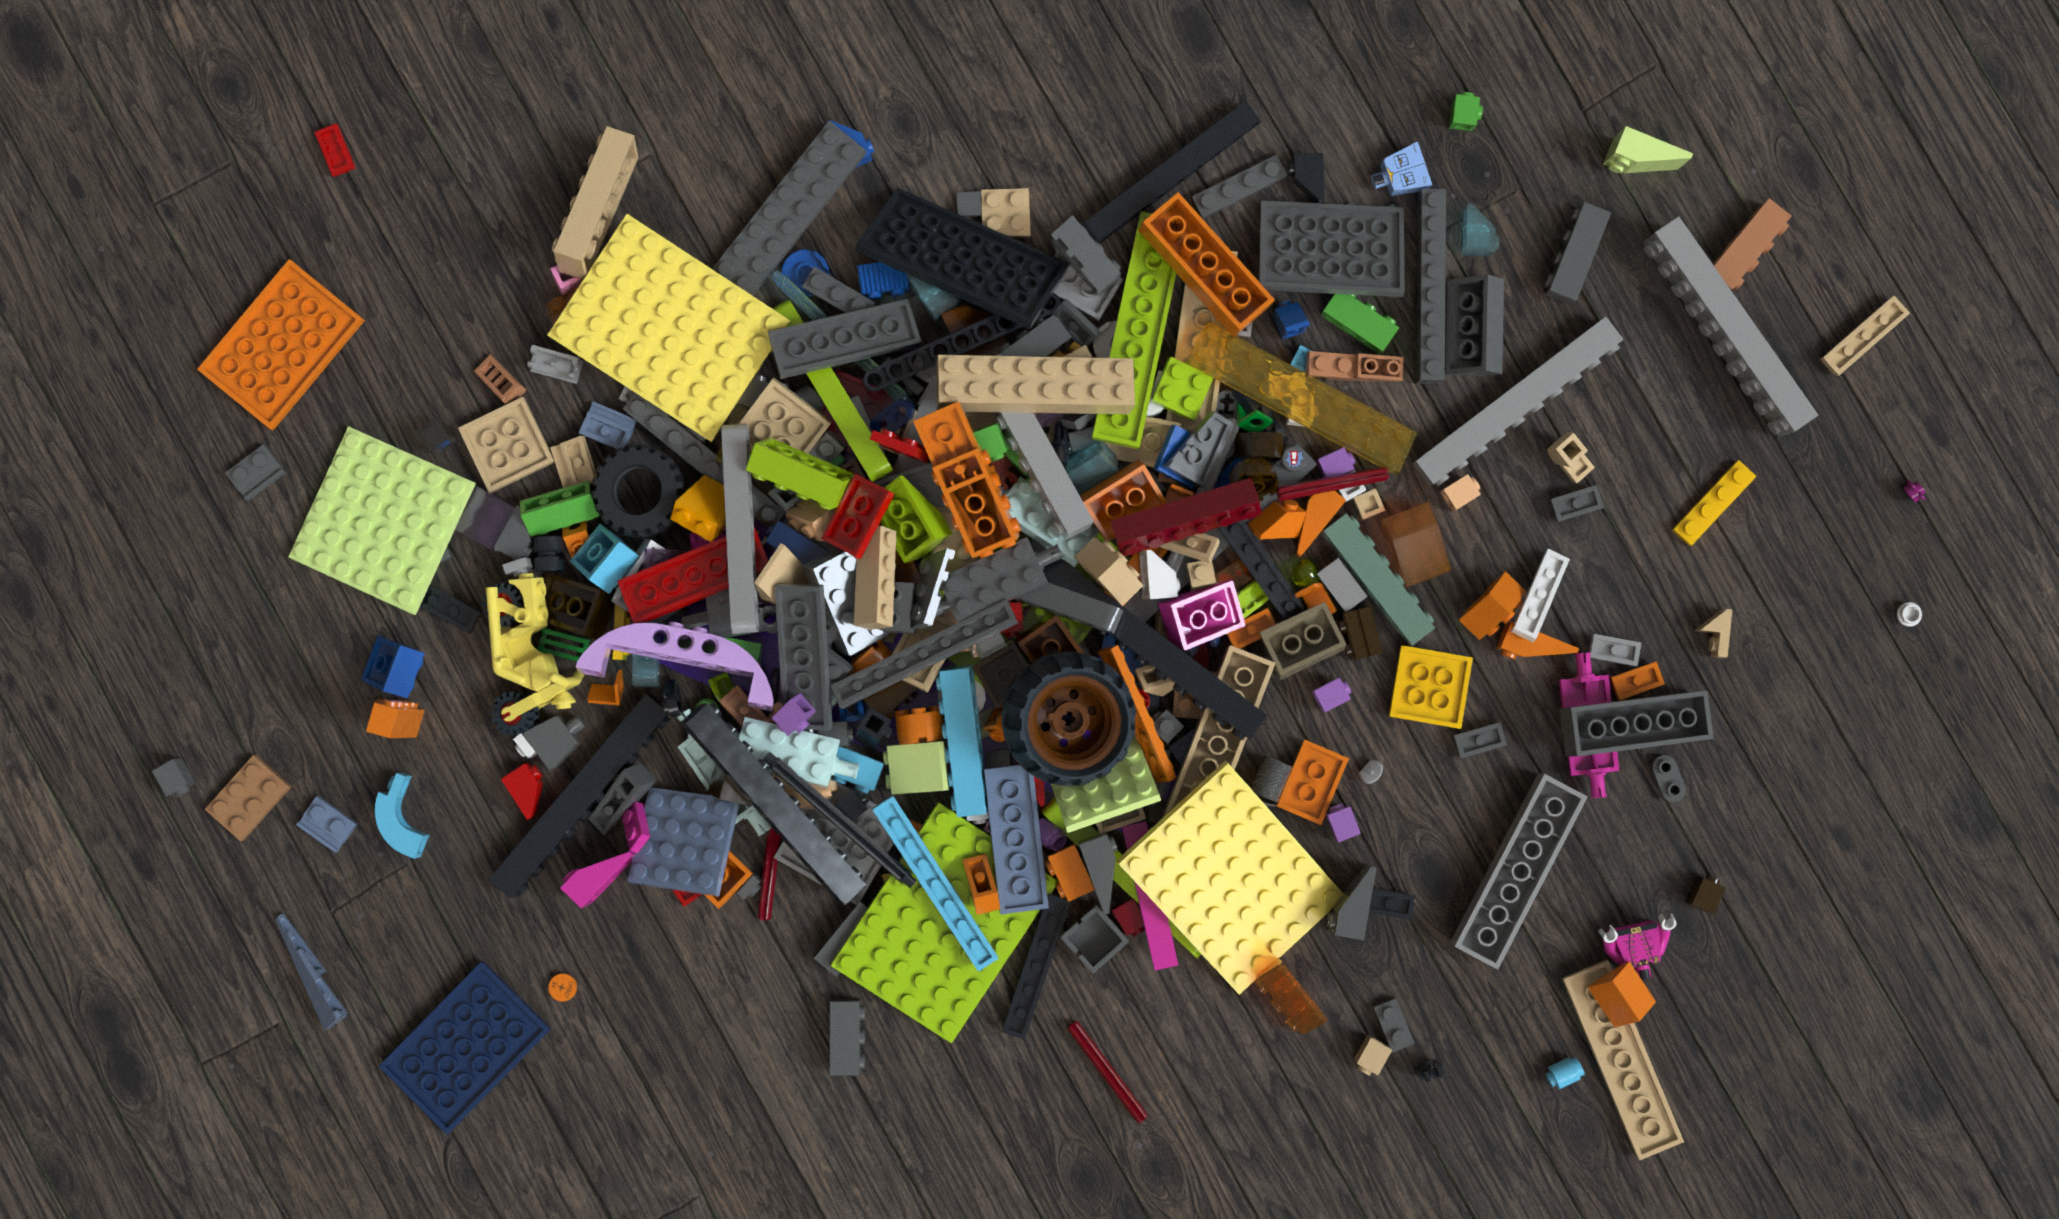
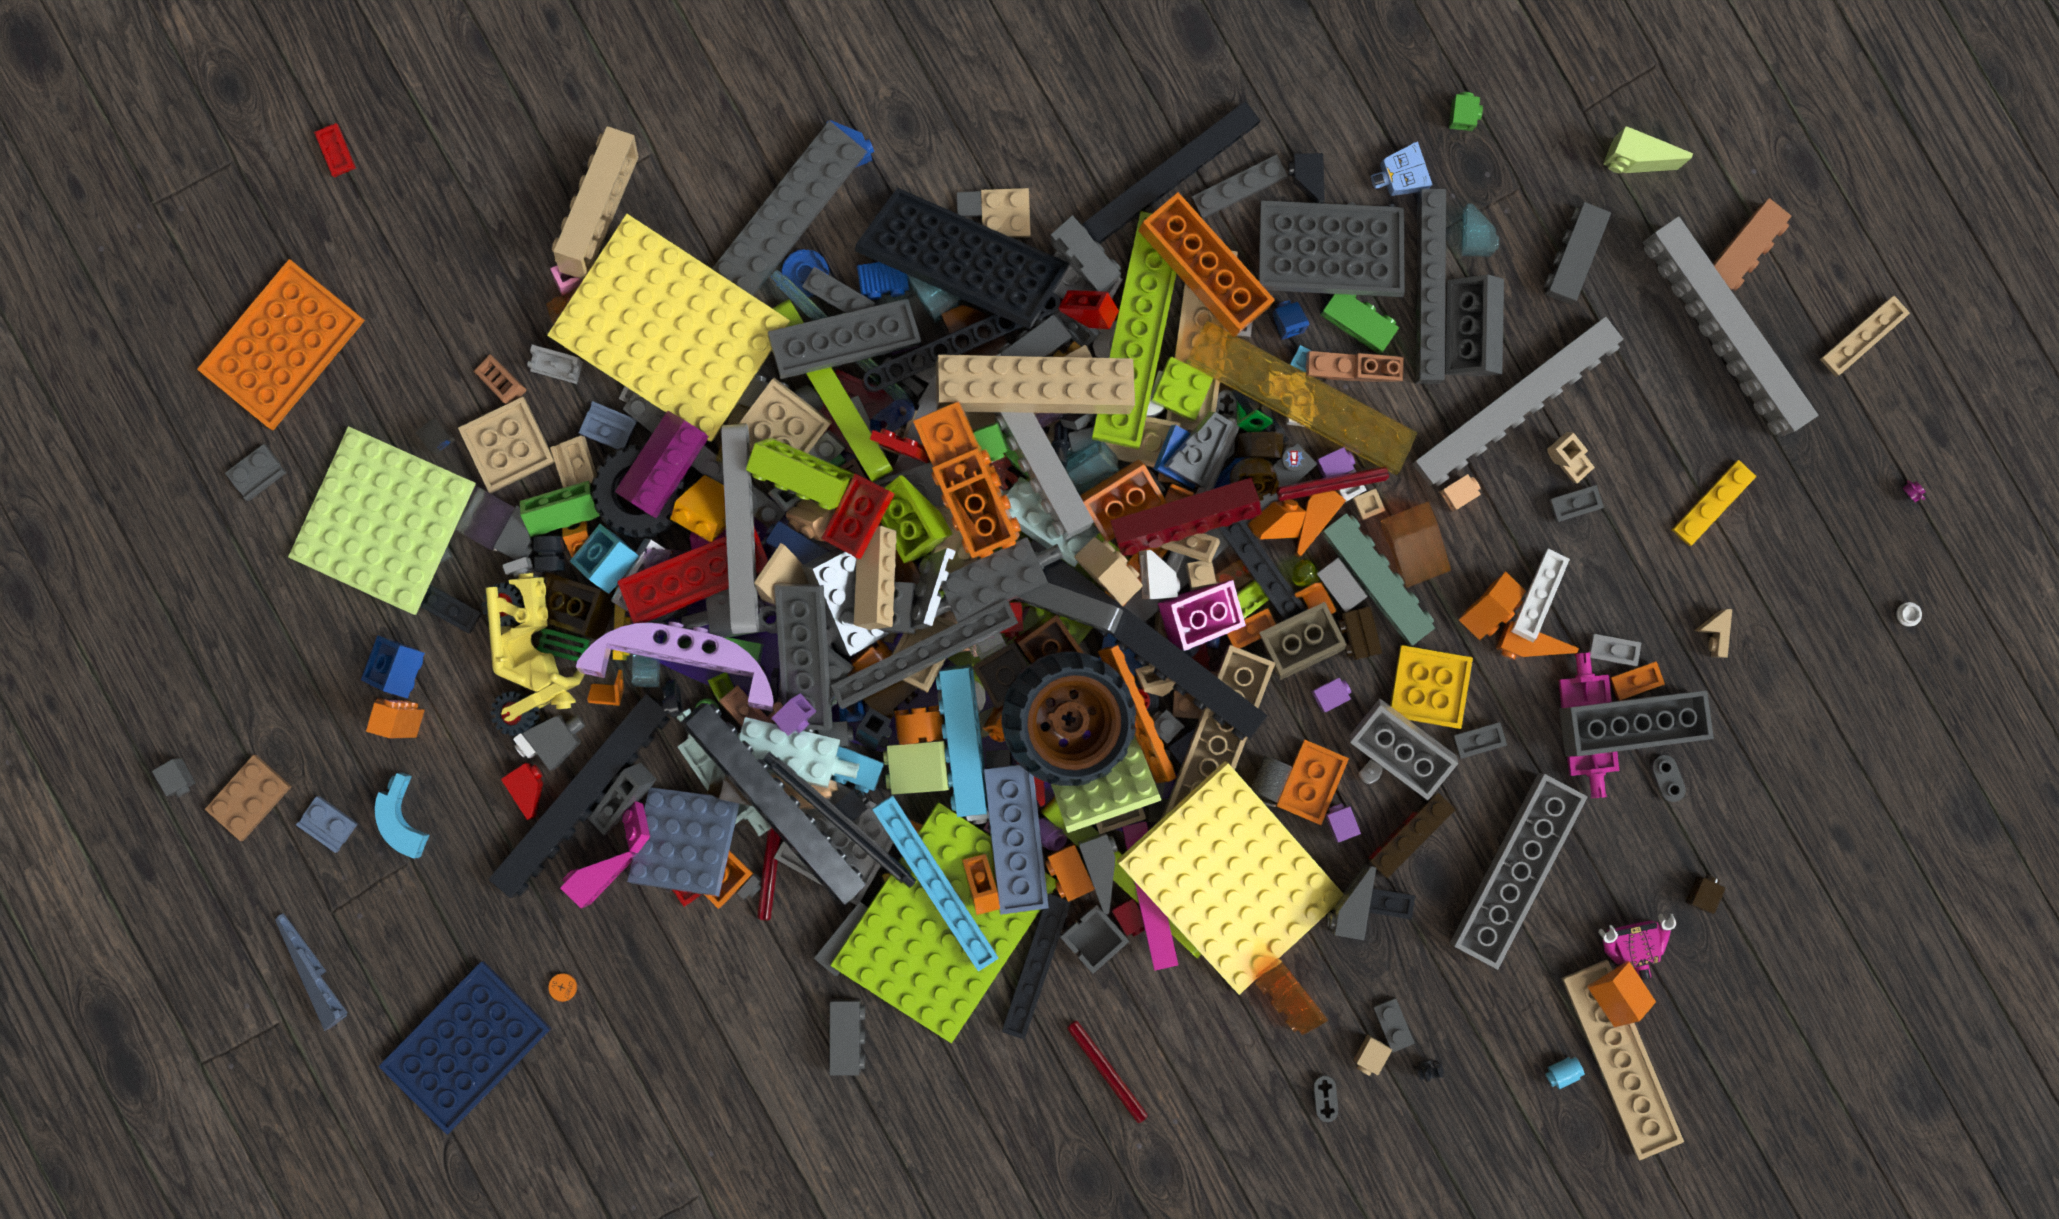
(662, 464): none -> magenta slope
(1090, 308): none -> red slope
(1331, 1097): none -> dark grey beam
(1403, 749): none -> light grey brick
(1410, 835): none -> dark brown brick

